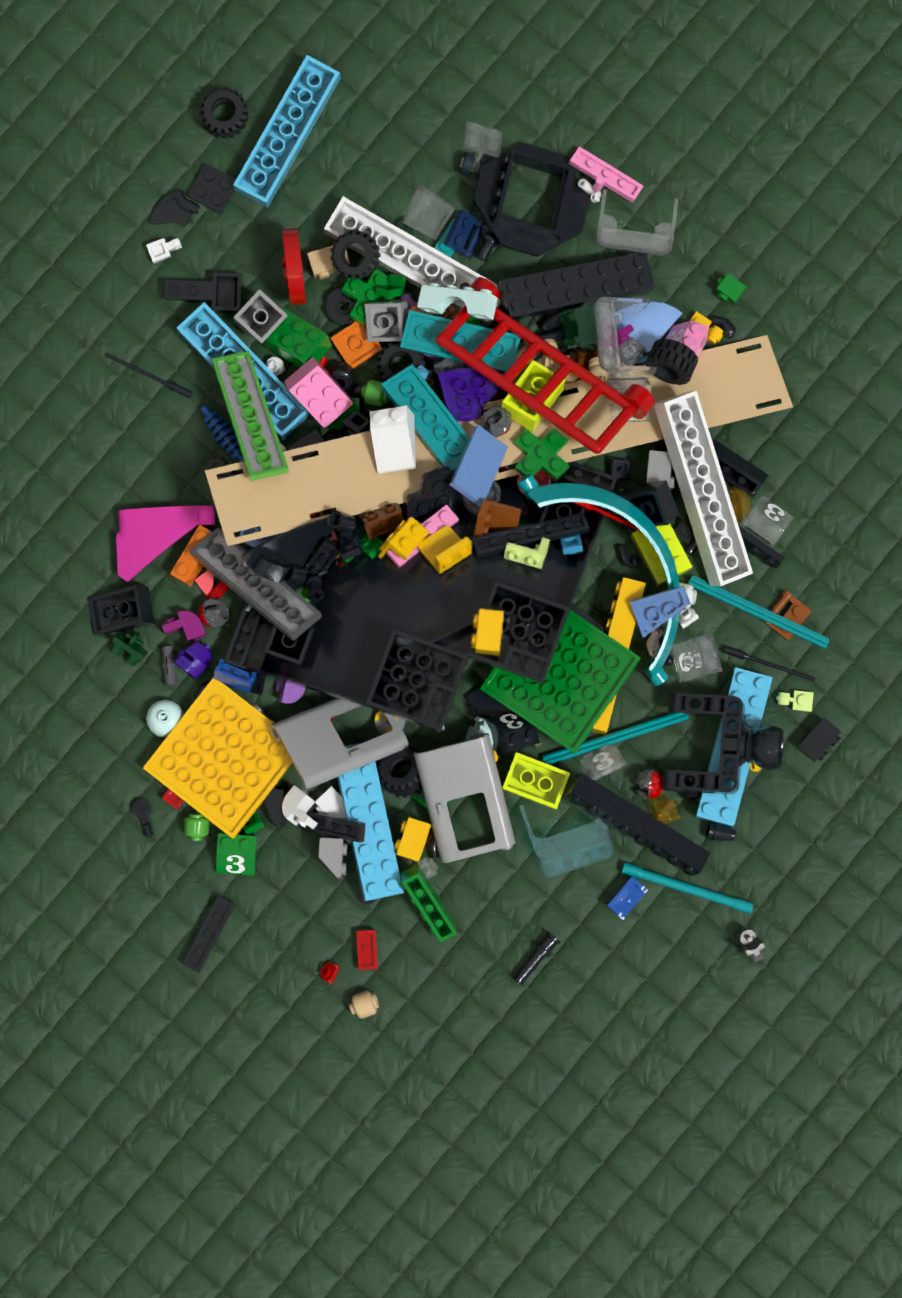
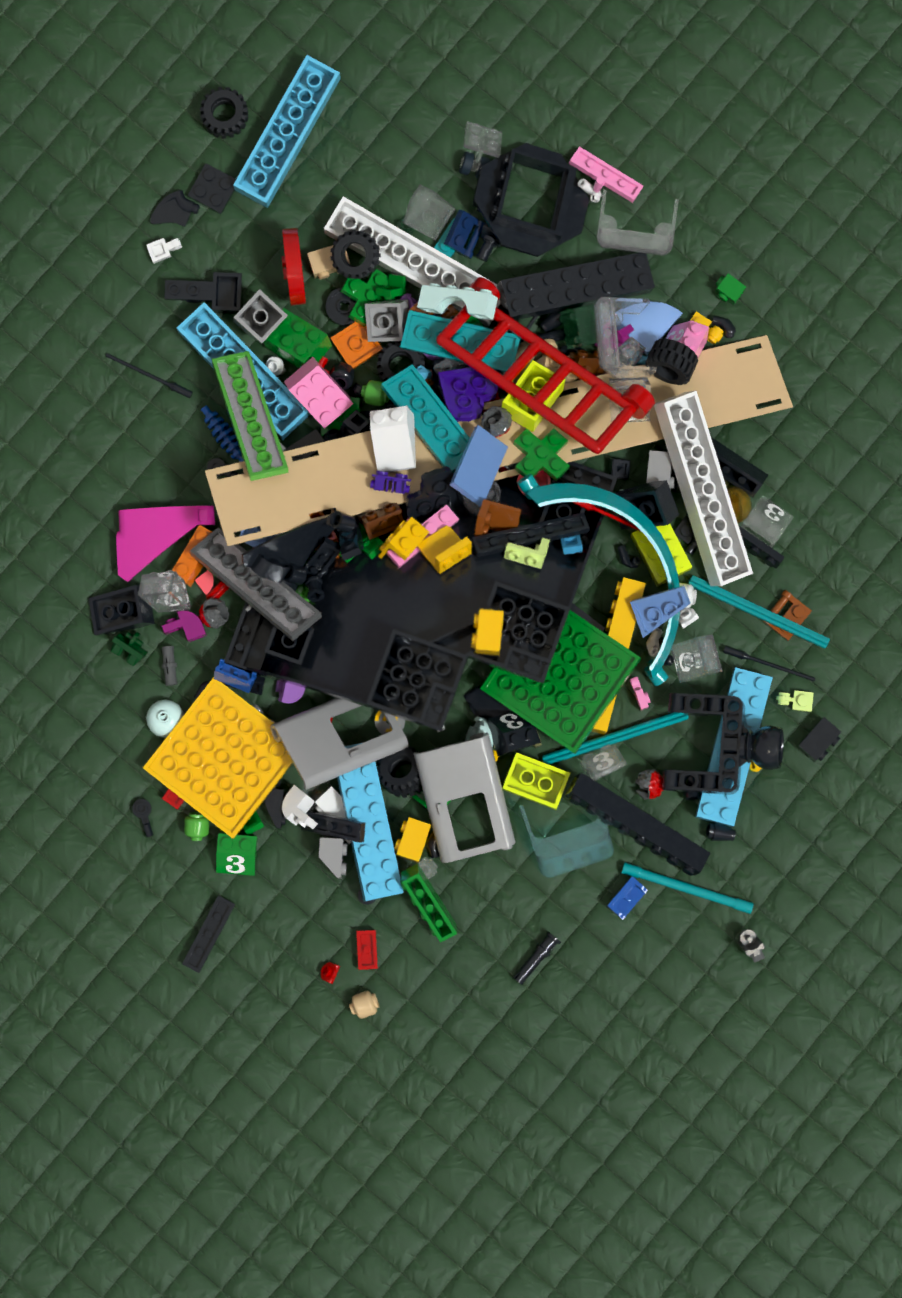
(164, 591): none -> clear slope
(194, 659): dark purple helmet -> none
(380, 477): none -> dark purple hinge
(595, 369): tan wheel -> none
(641, 697): none -> bright pink plate
(666, 811): clear yellow rock -> none

